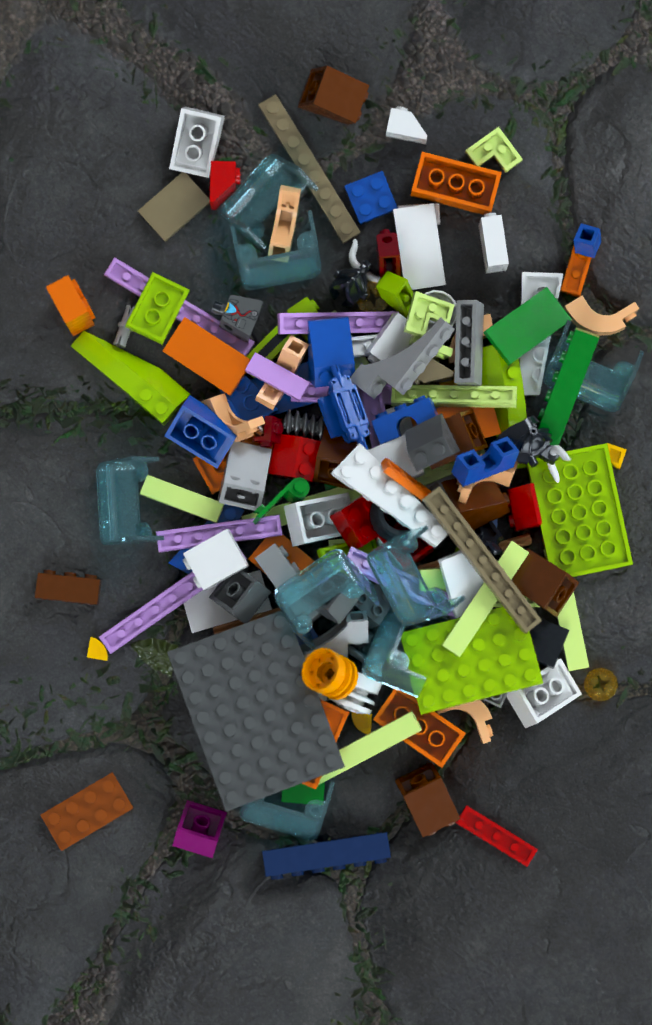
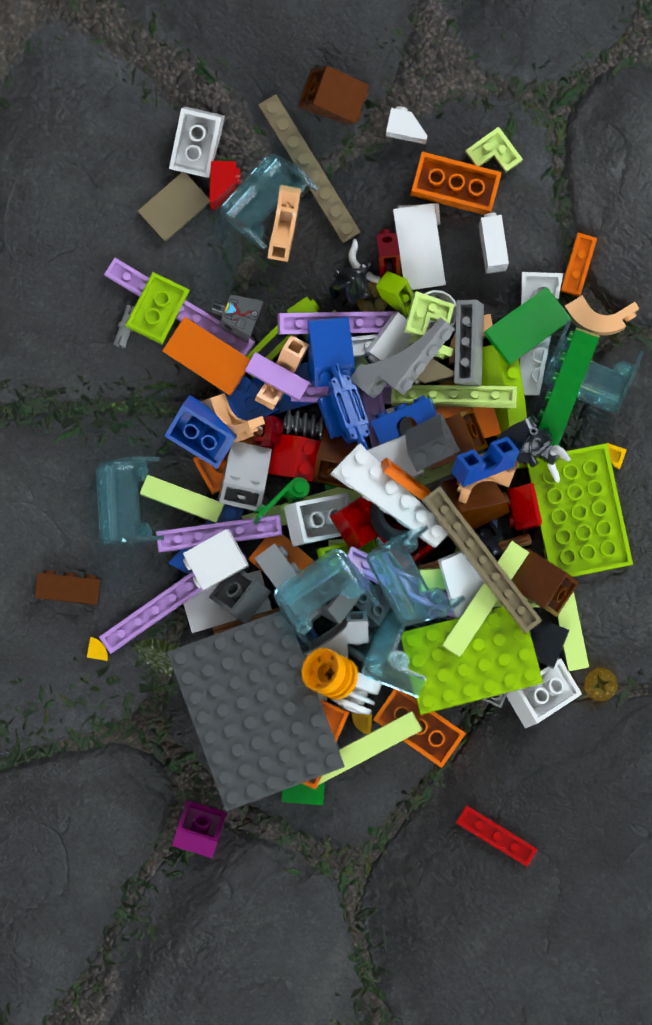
(71, 305): orange brick -> none
(87, 811): dark orange plate -> none
(136, 377): lime wedge -> none
(282, 267): clear light blue windscreen -> none
(288, 821): clear light blue windscreen -> none
(326, 854): dark blue brick -> none
(370, 197): blue plate -> none
(427, 799): reddish brown slope -> none
(480, 714): light nougat arch -> none
(587, 240): blue brick -> none

